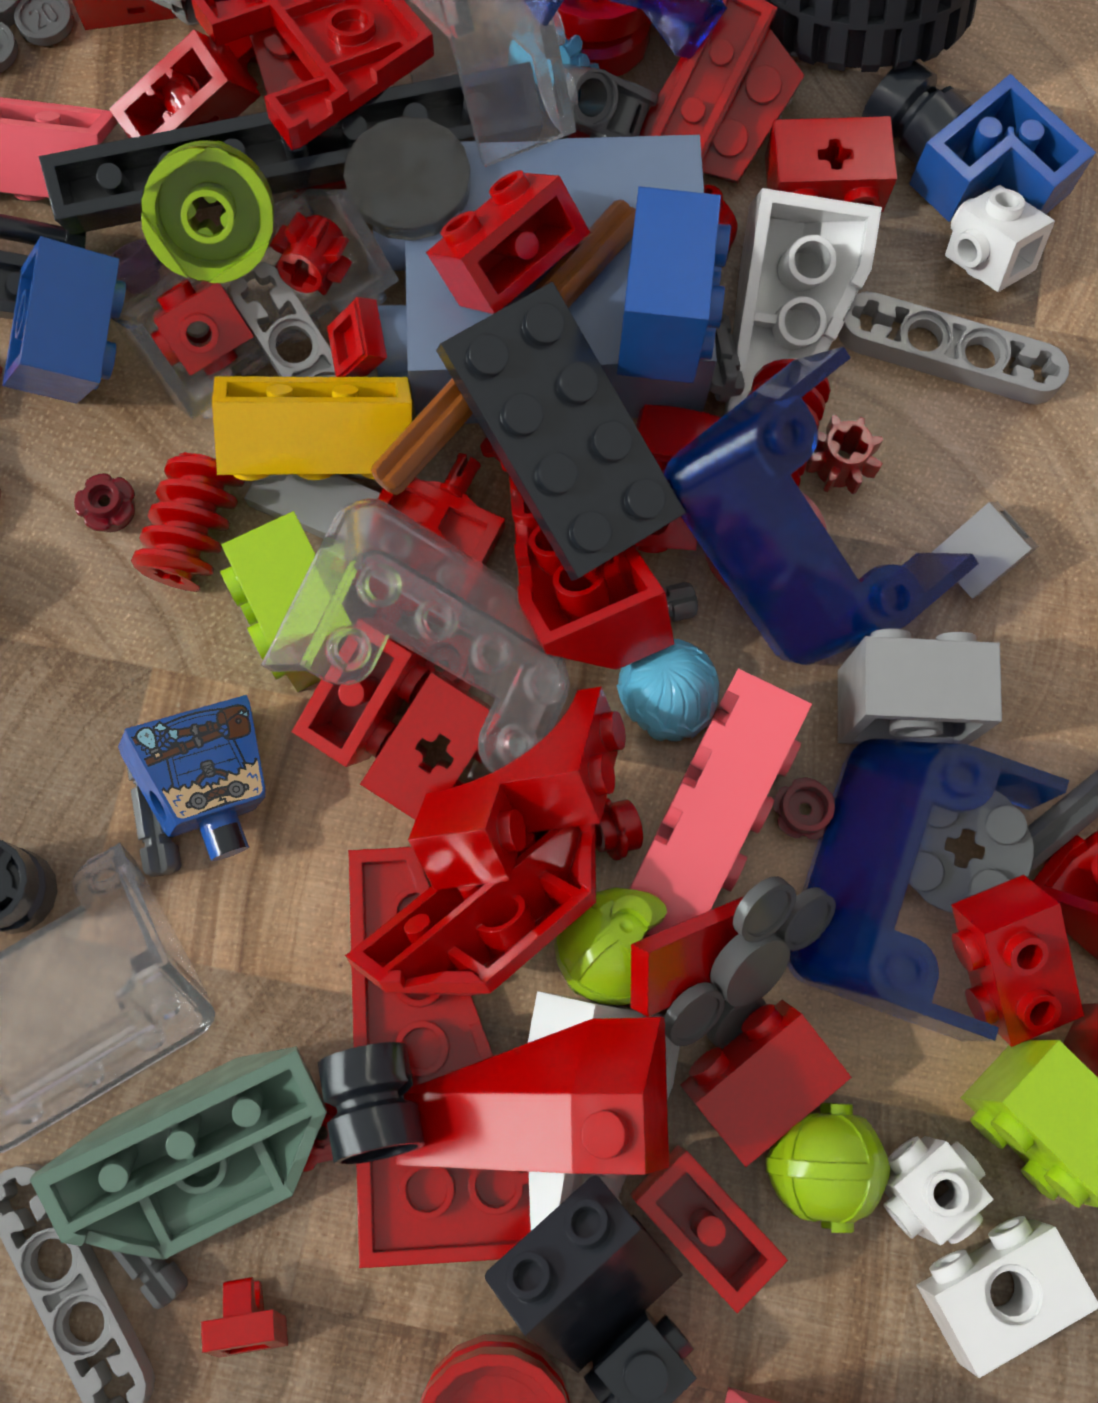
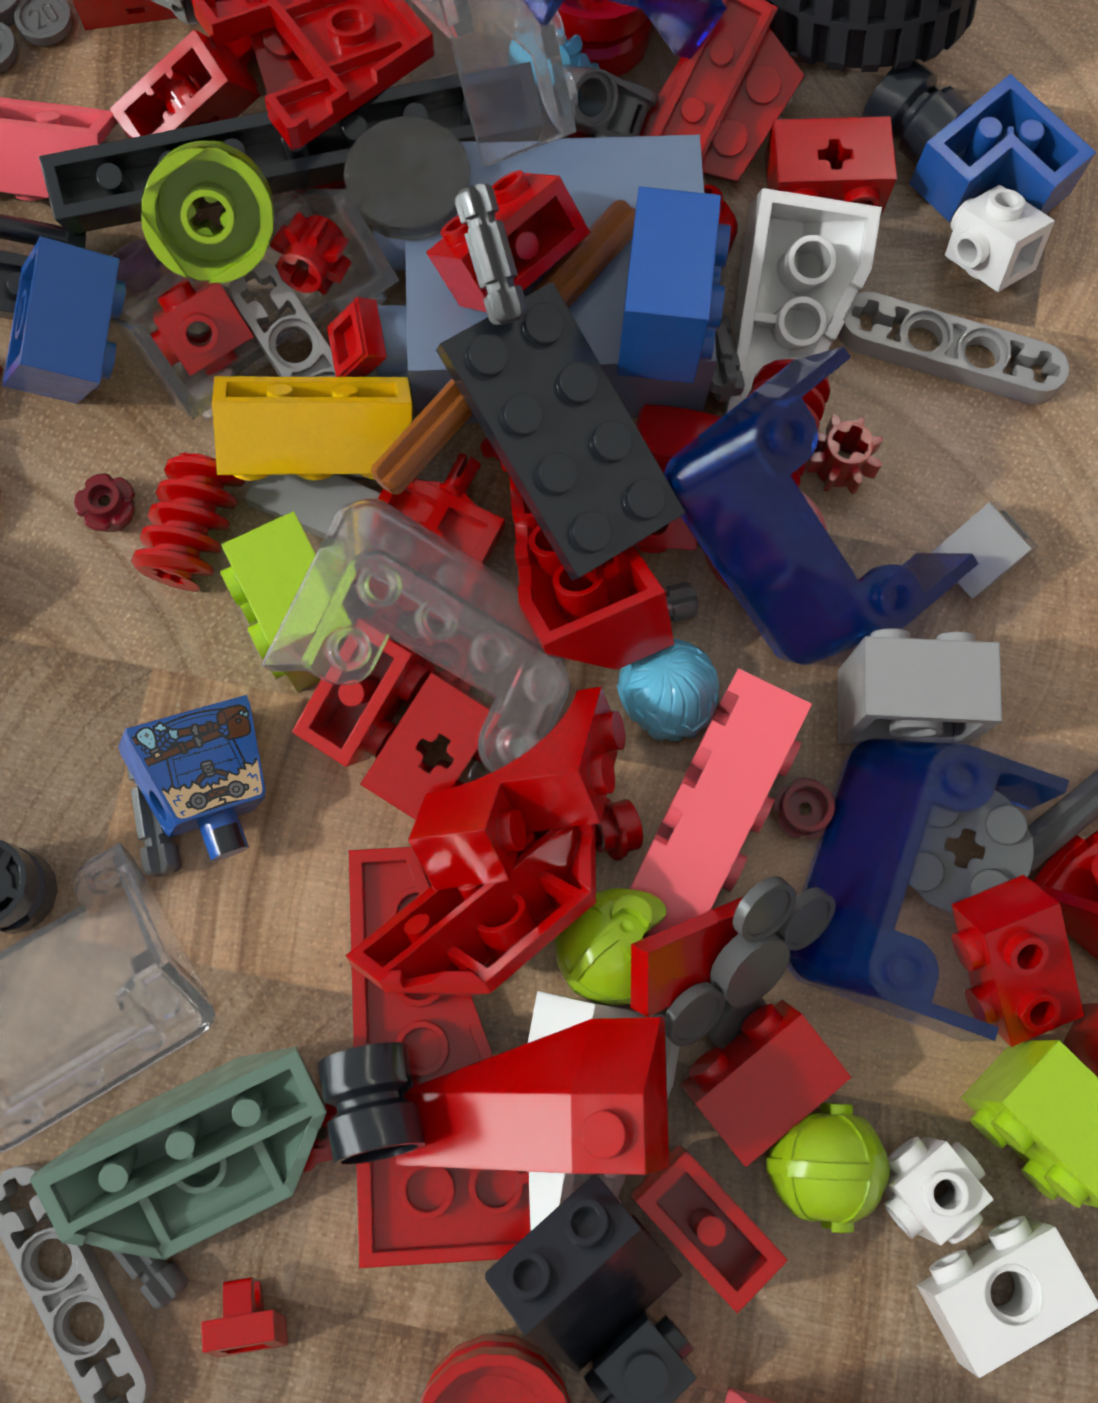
(491, 254): none -> dark grey axle

